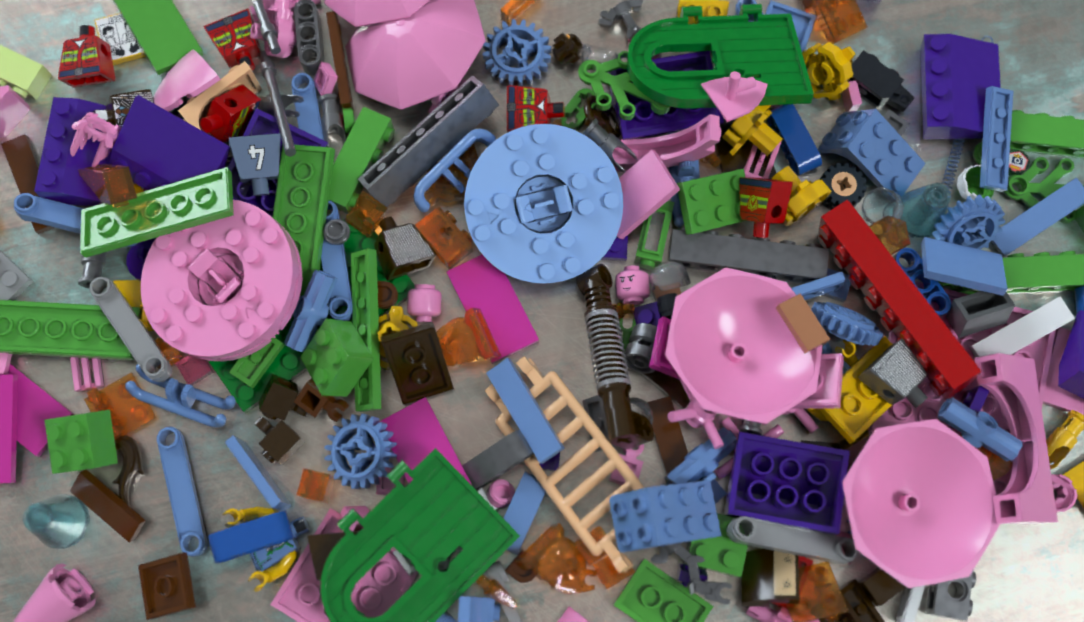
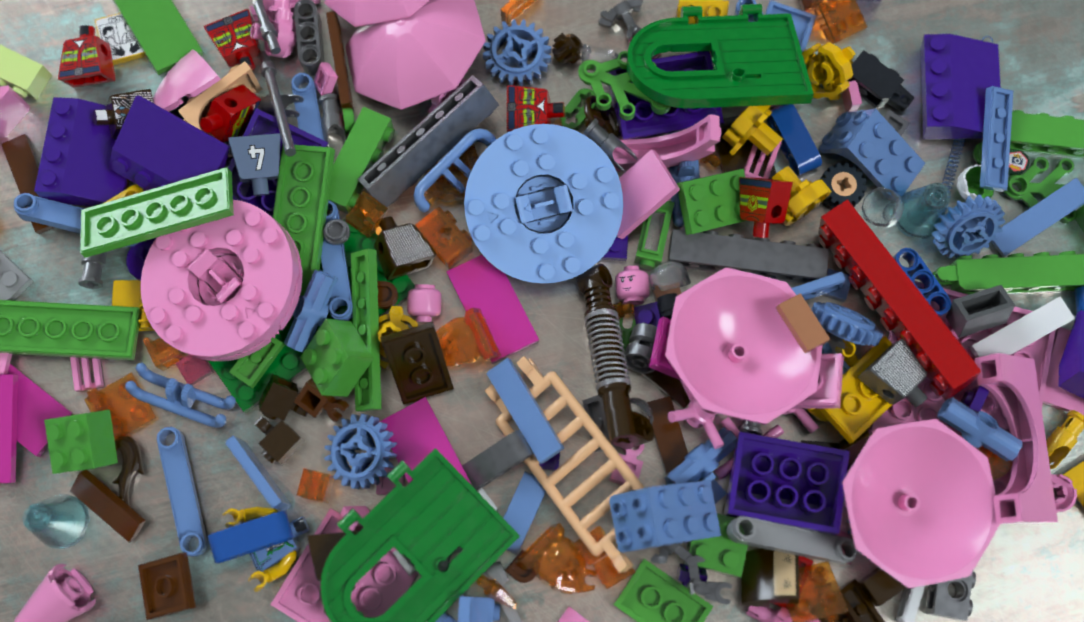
(86, 130): bright pink piece -> none
(110, 183): clear orange slope -> none
(130, 329): light grey piece -> none
(500, 493): bright pink tile -> none
(735, 95): bright pink shield -> none
(891, 233): clear orange panel -> none
(963, 266): medium blue tile -> none

